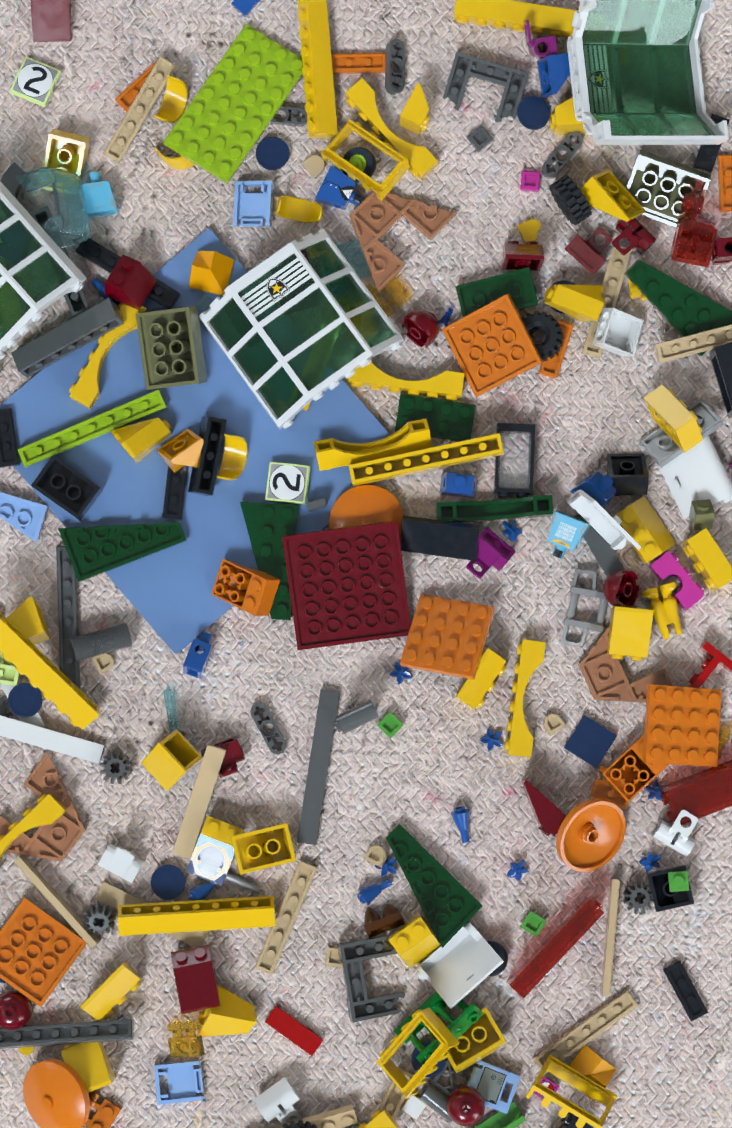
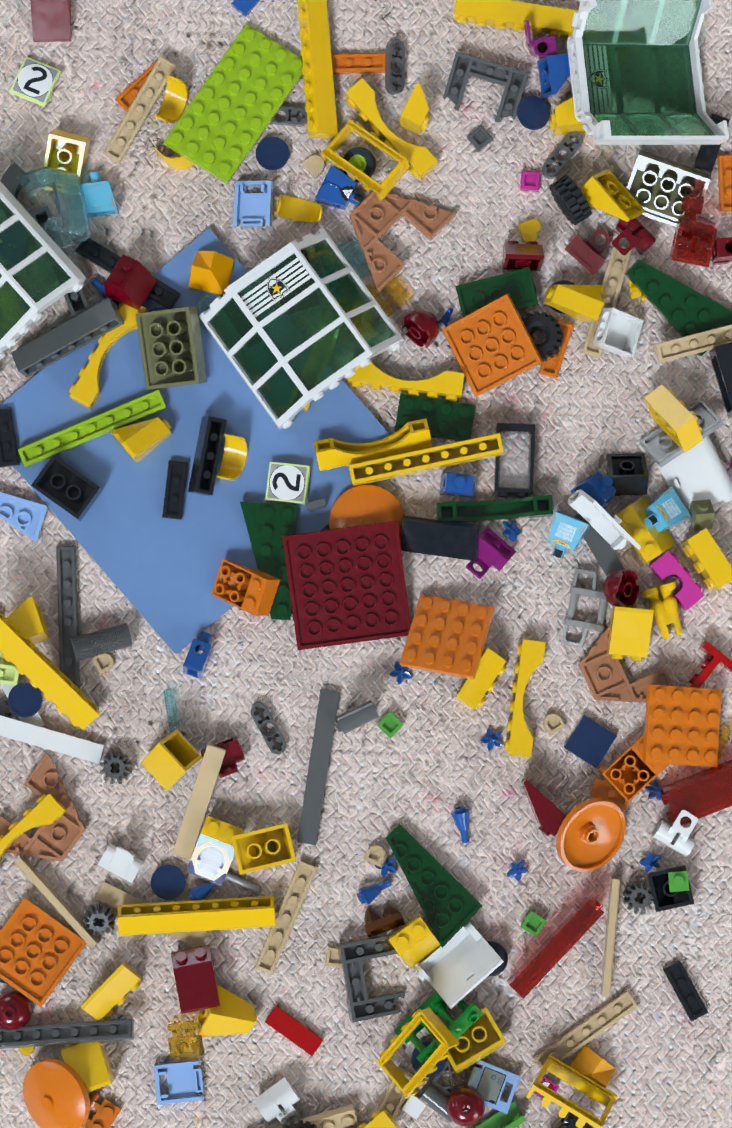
(109, 547): dark green wing -> none
(182, 450): light orange slope -> none
(666, 511): none -> medium azure torso

